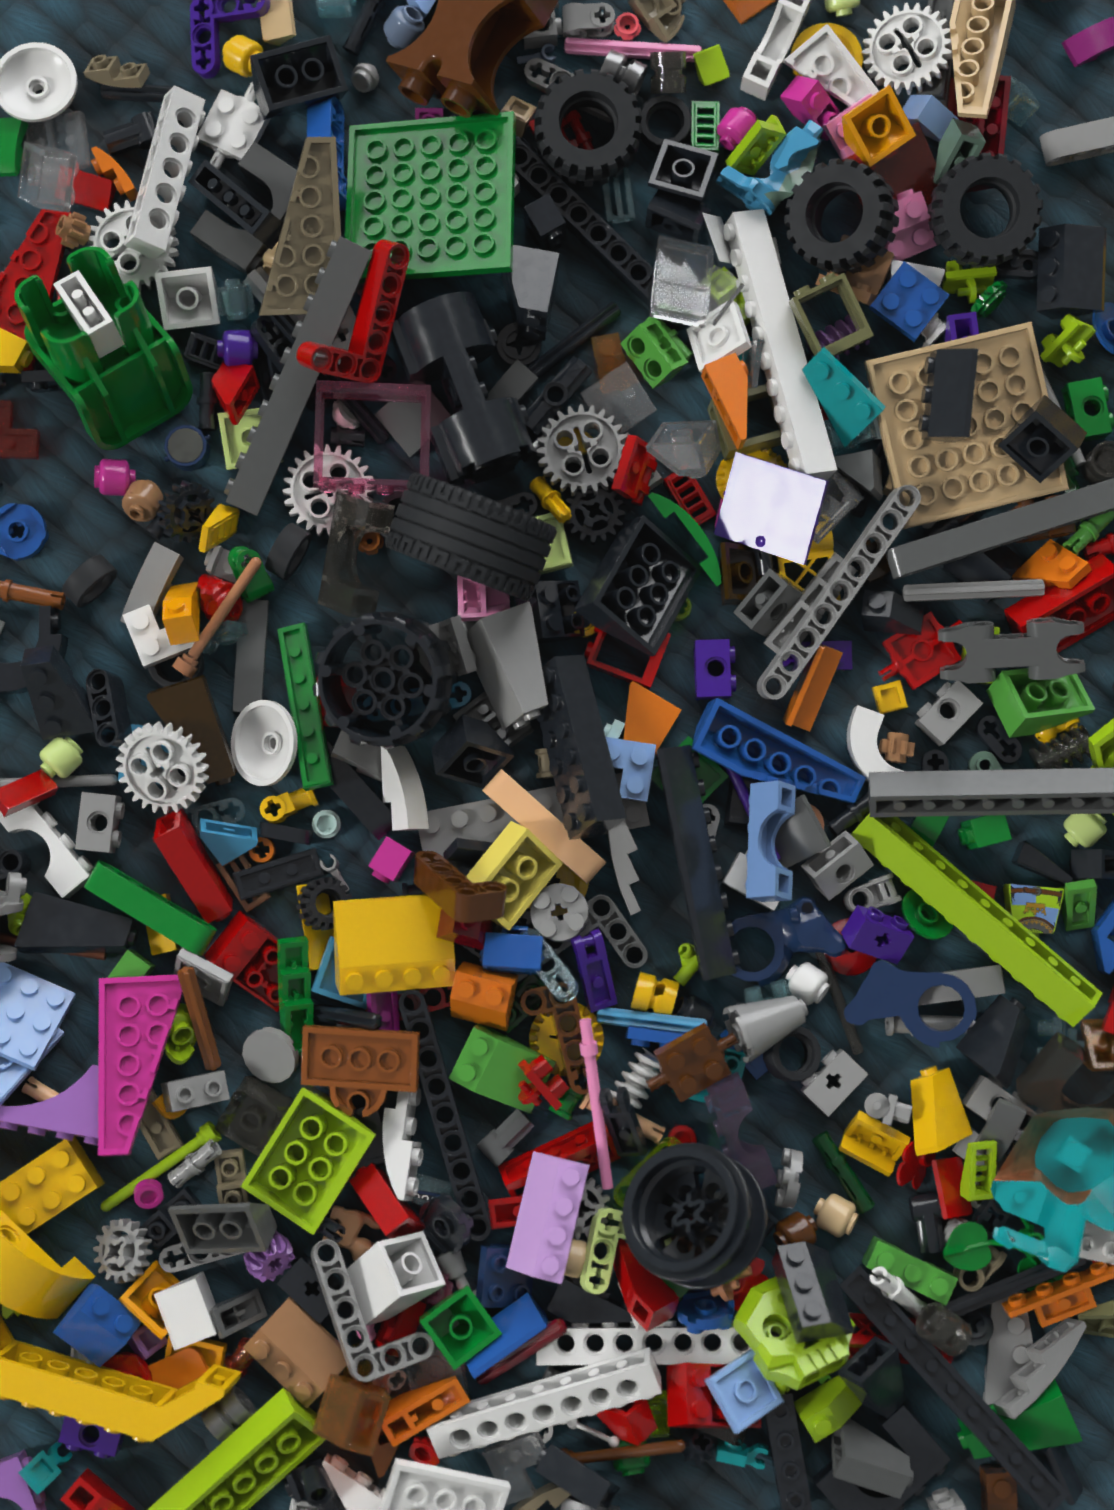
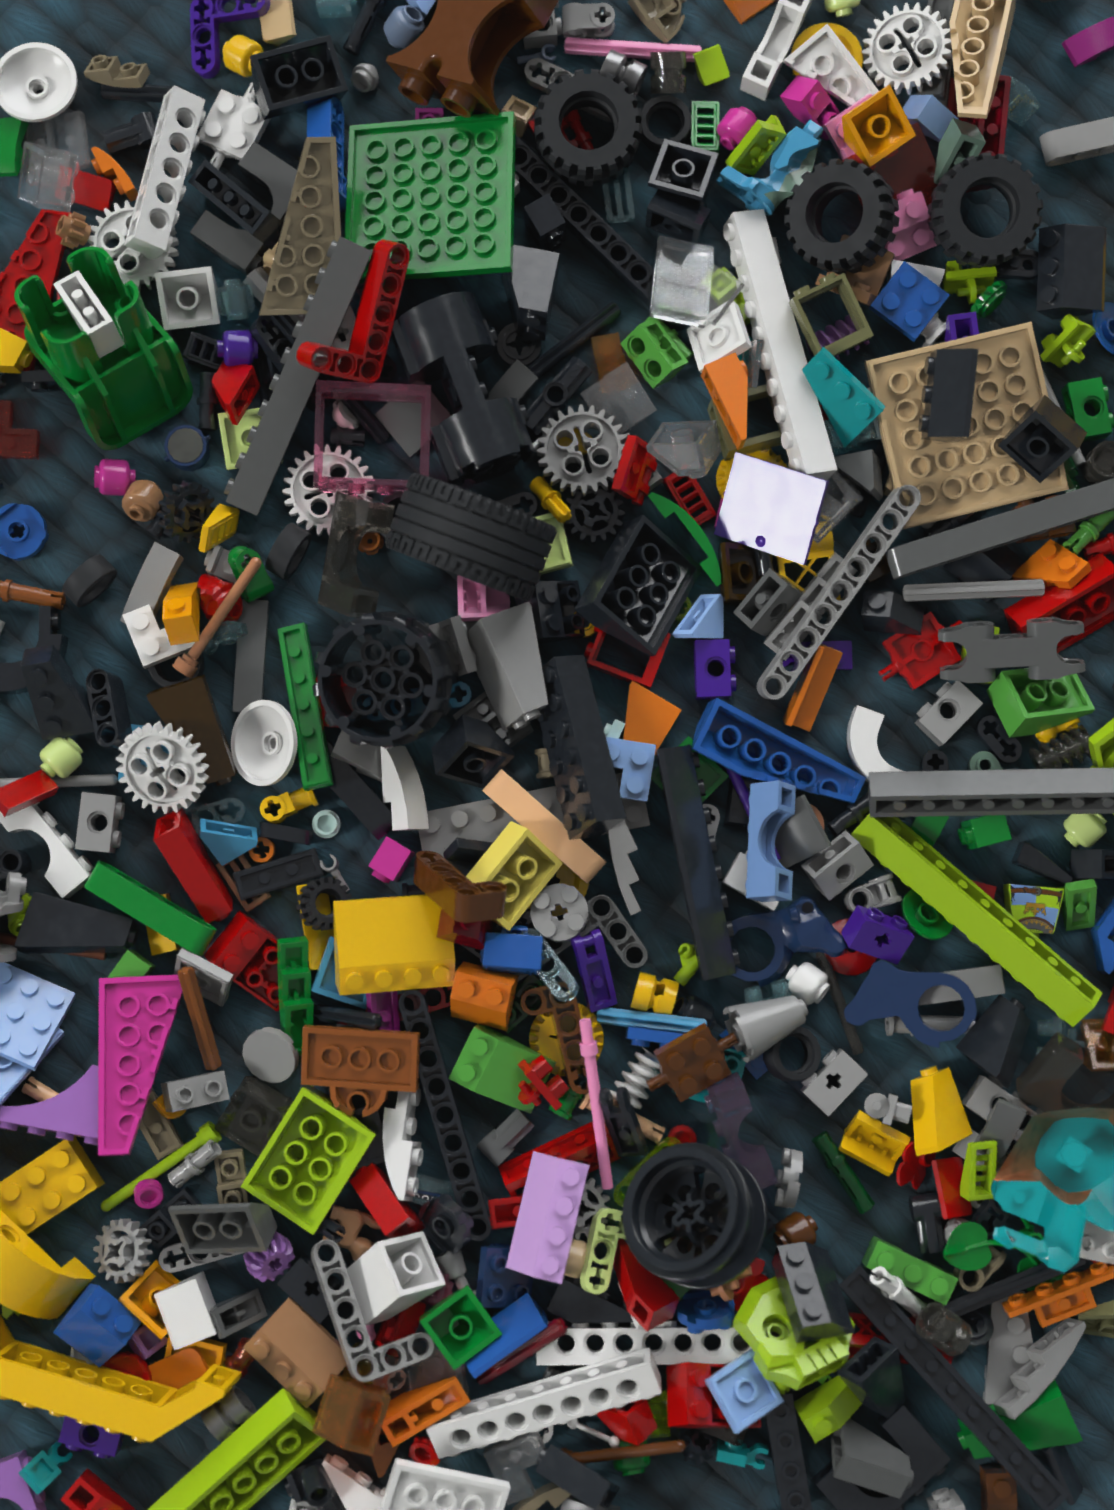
(181, 1037): lime head -> none
(630, 20): coral plate -> none
(703, 619): none -> light blue slope
(715, 228): white sticker -> none
(836, 1215): tan head -> none
(889, 697): yellow tile -> none
(896, 747): medium nougat gear -> none

